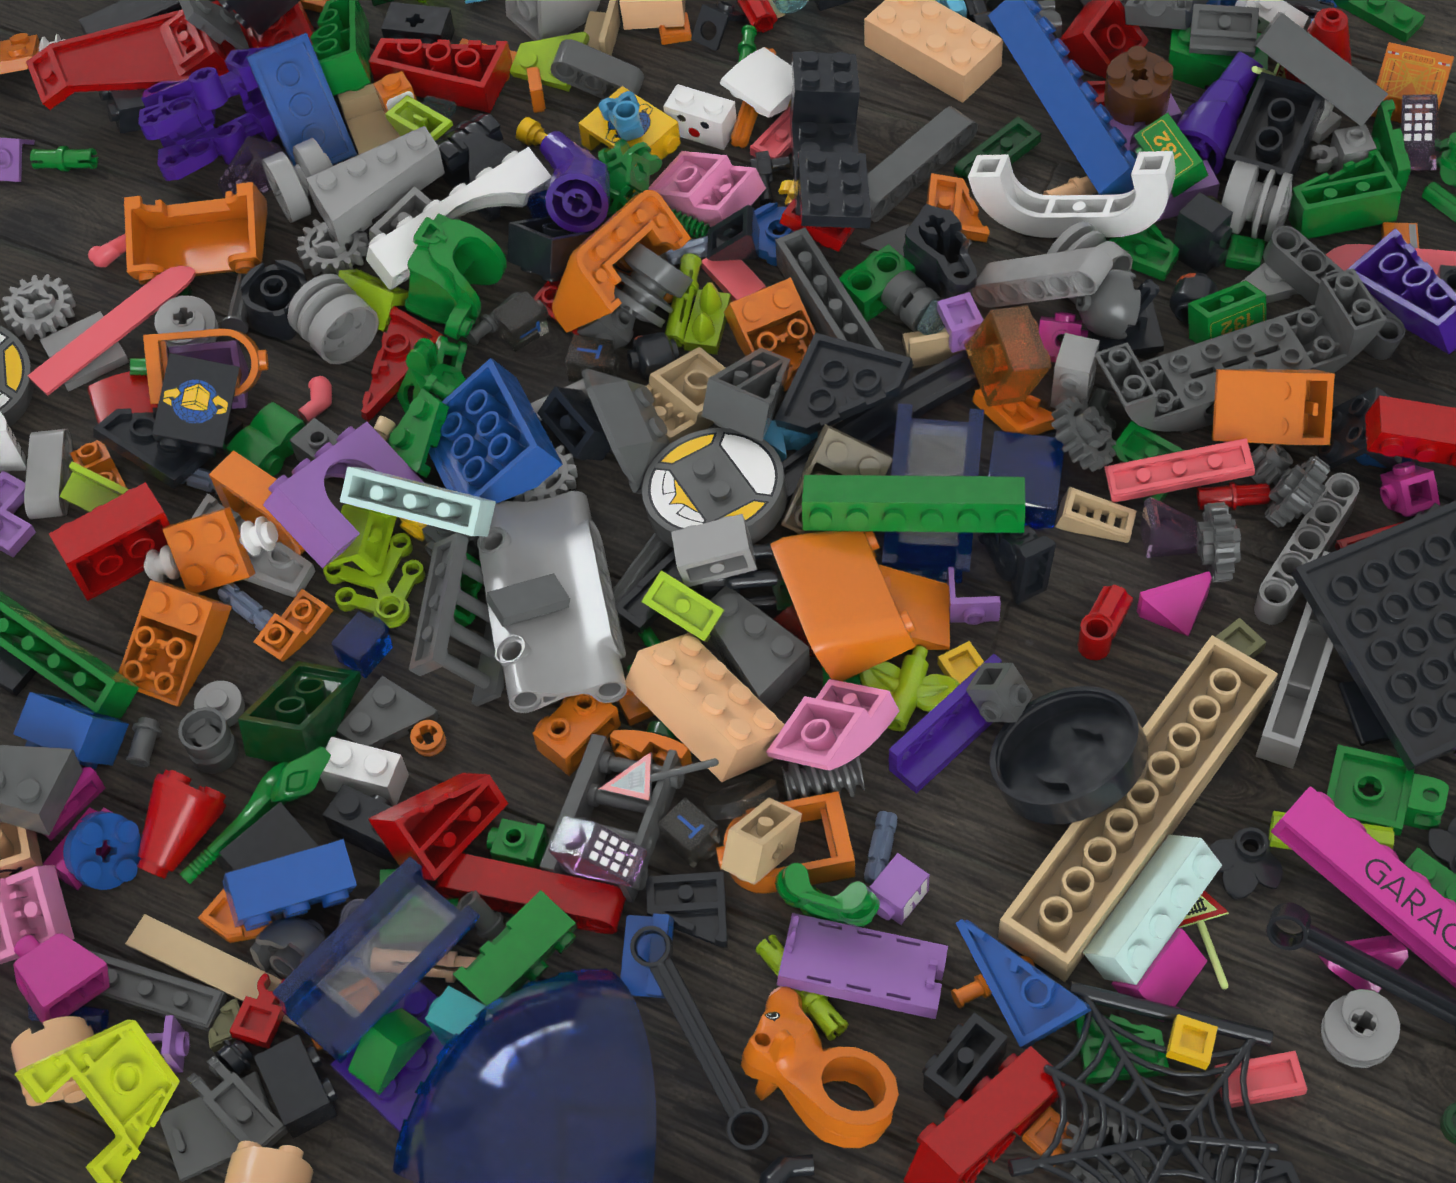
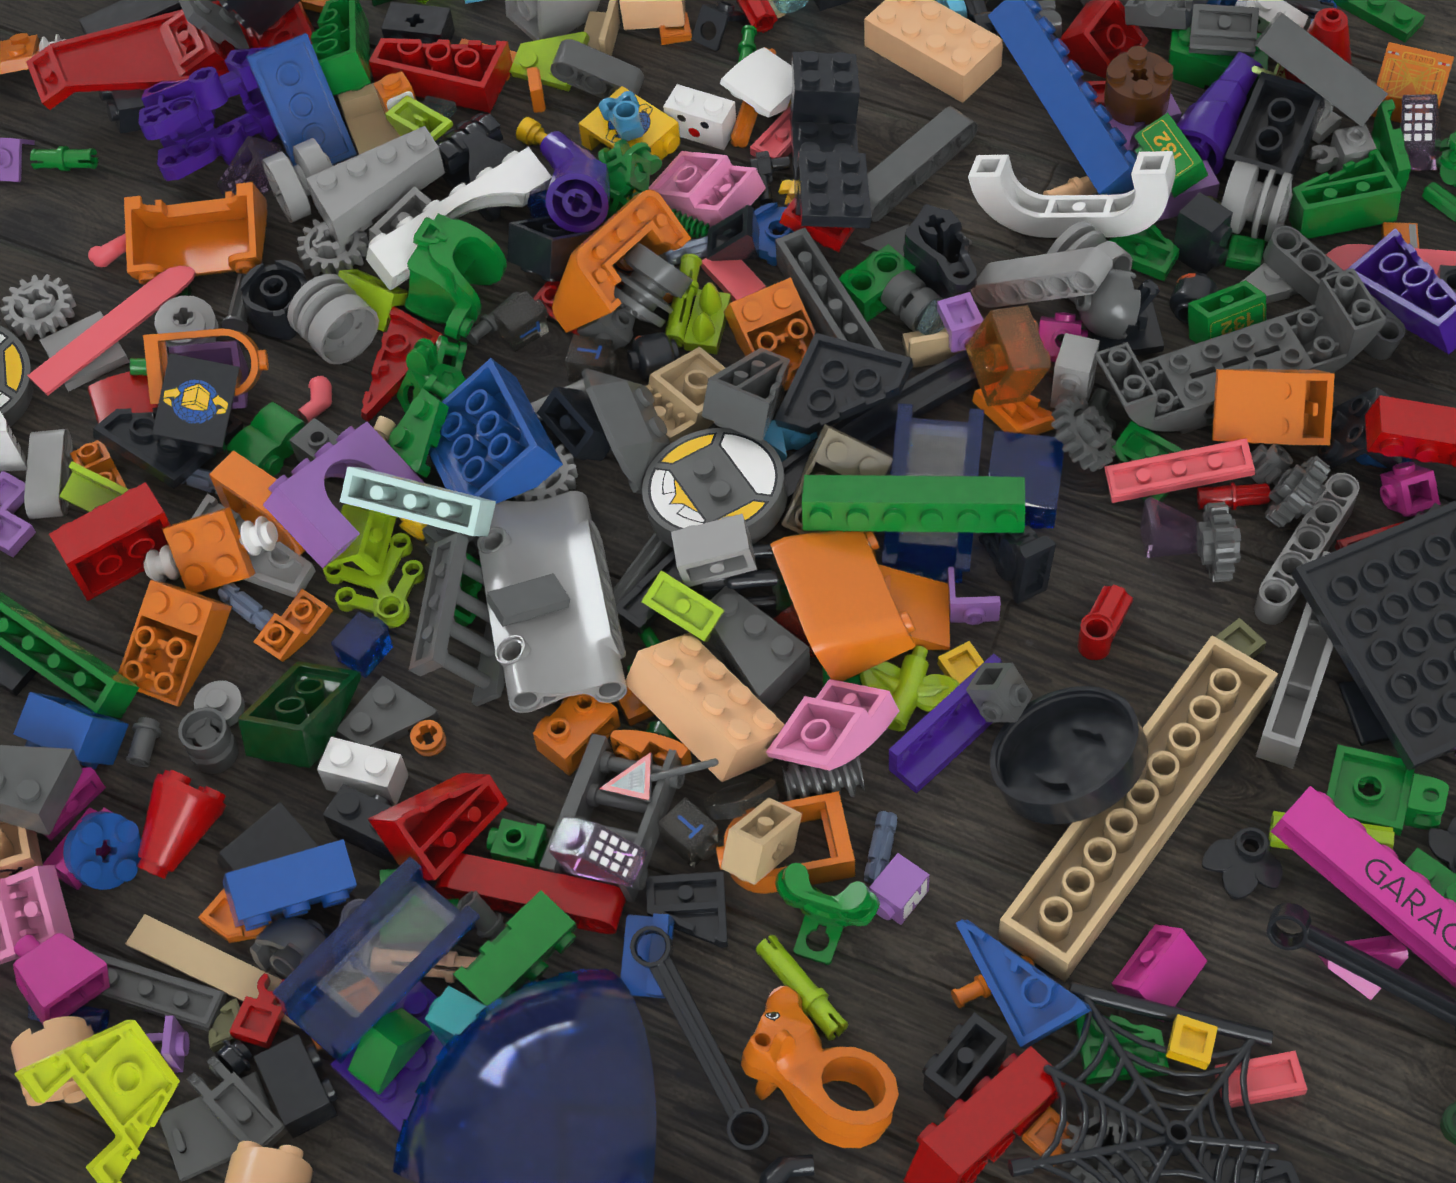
(280, 784): green animal -> none
(863, 966): medium lavender piece -> none
(953, 194): orange wing -> none
(1011, 140): dark green plate -> none
(1081, 524): tan slope -> none
(1152, 909): light aqua brick -> none
(1175, 603): dark pink slope -> none
(1203, 910): yellowish green piece -> none
(1366, 1010): light grey piece -> none

